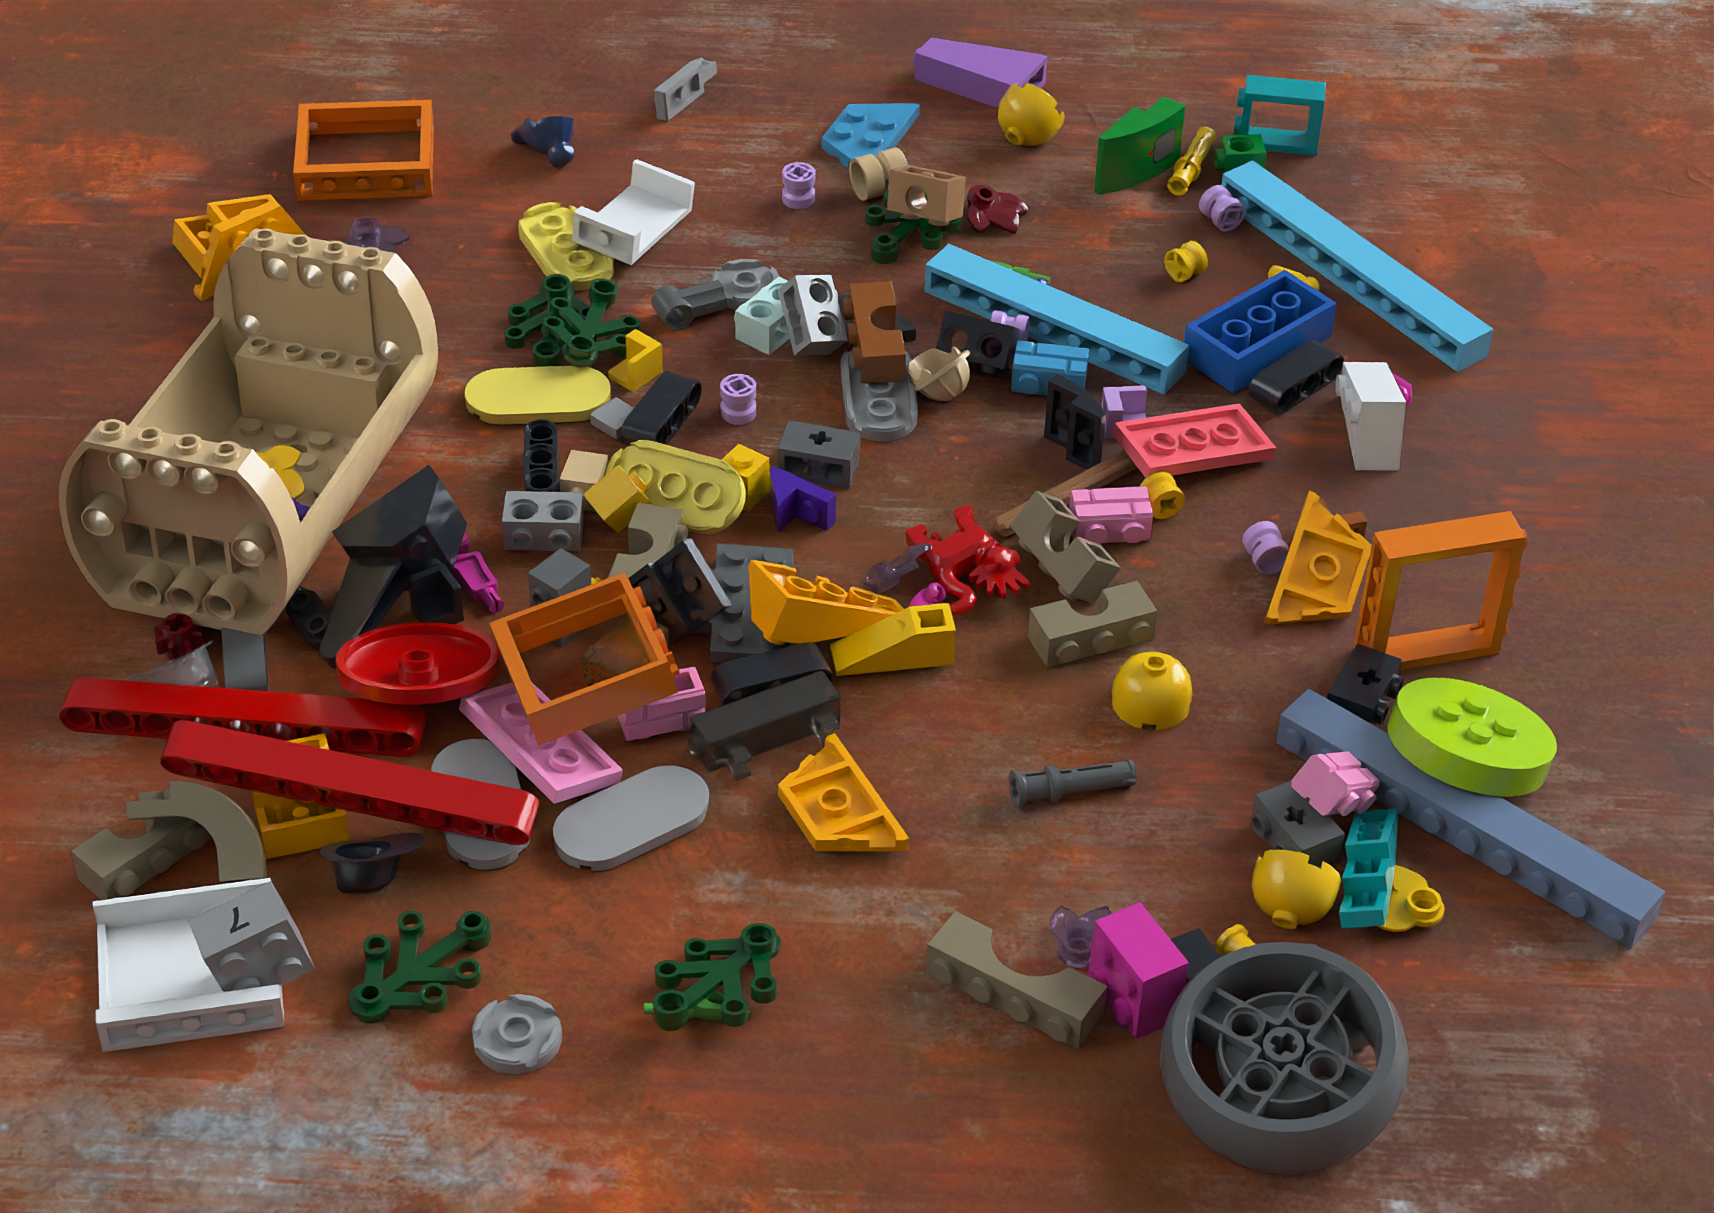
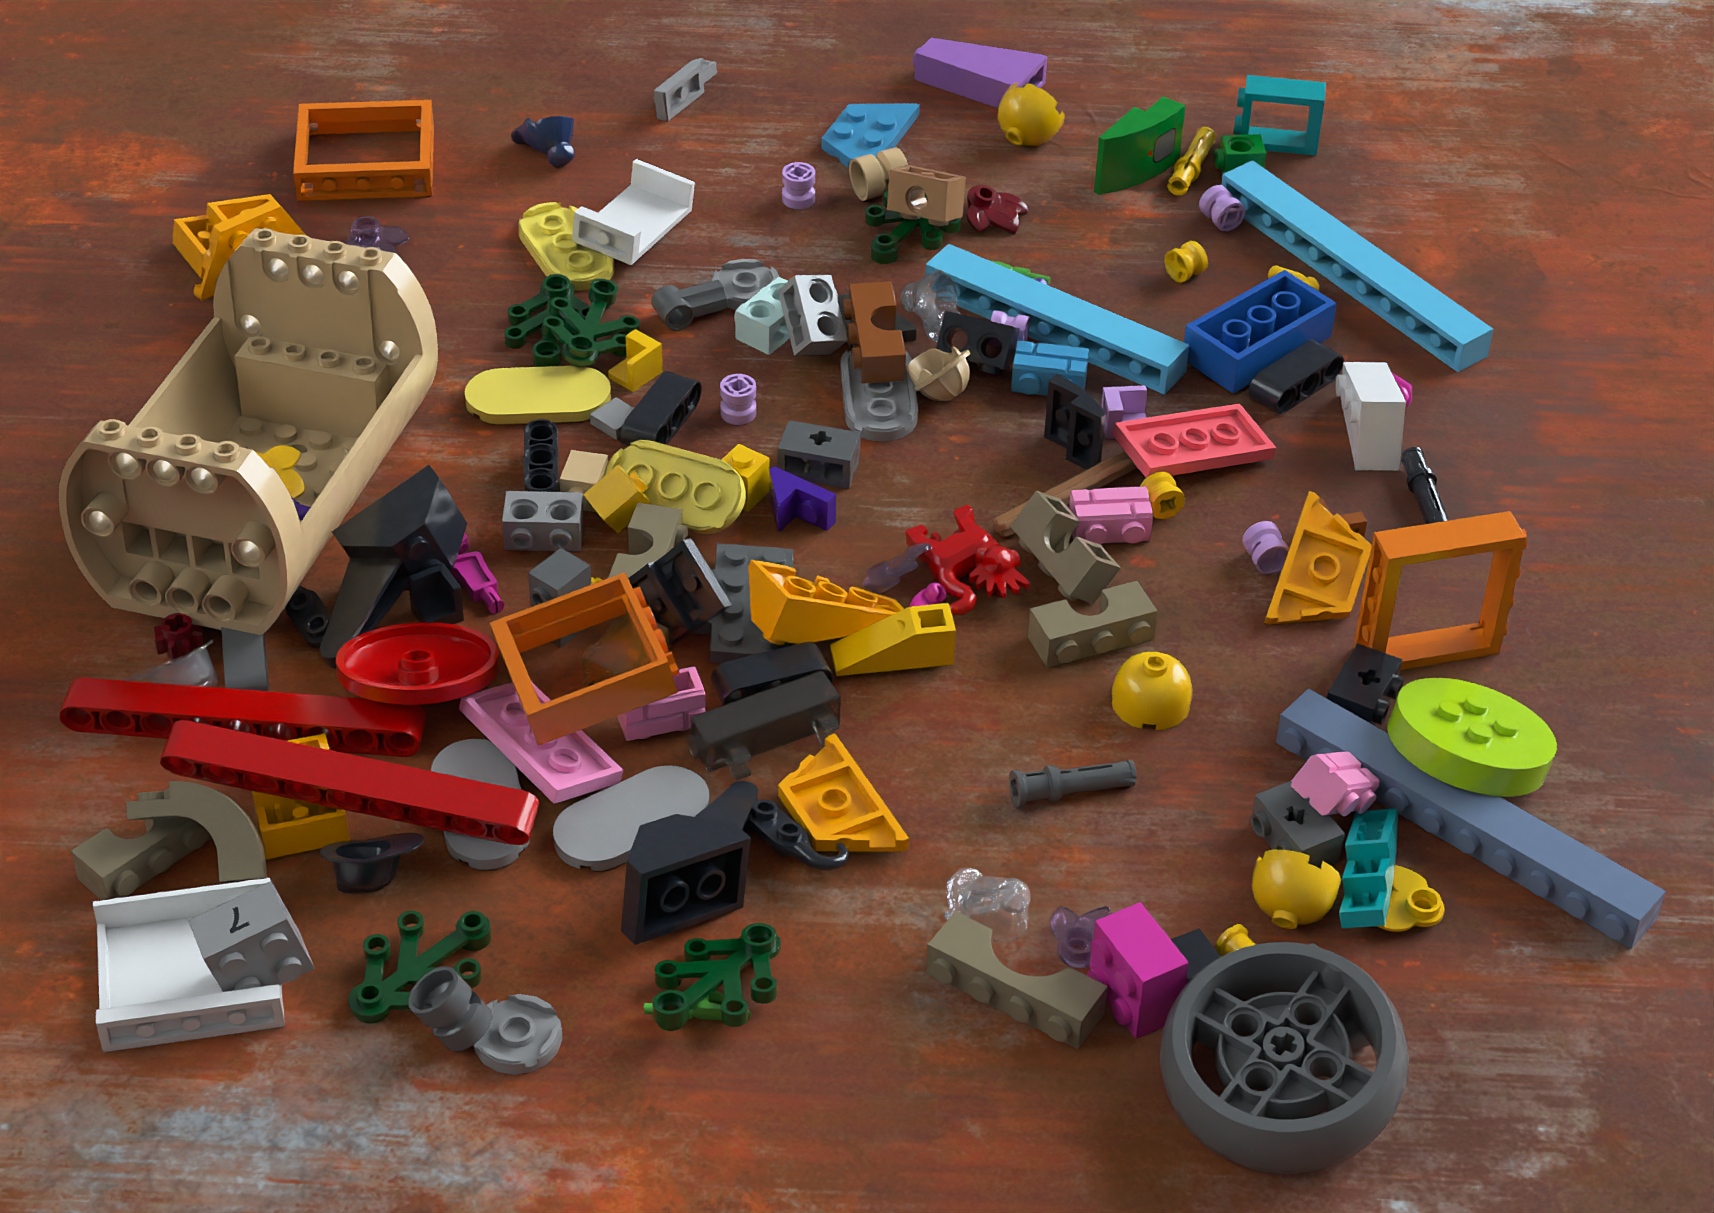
(450, 1008): none -> dark grey wheel
(698, 865): none -> black slope
(929, 301): none -> clear hair
(990, 901): none -> clear hair
(1422, 483): none -> black pin

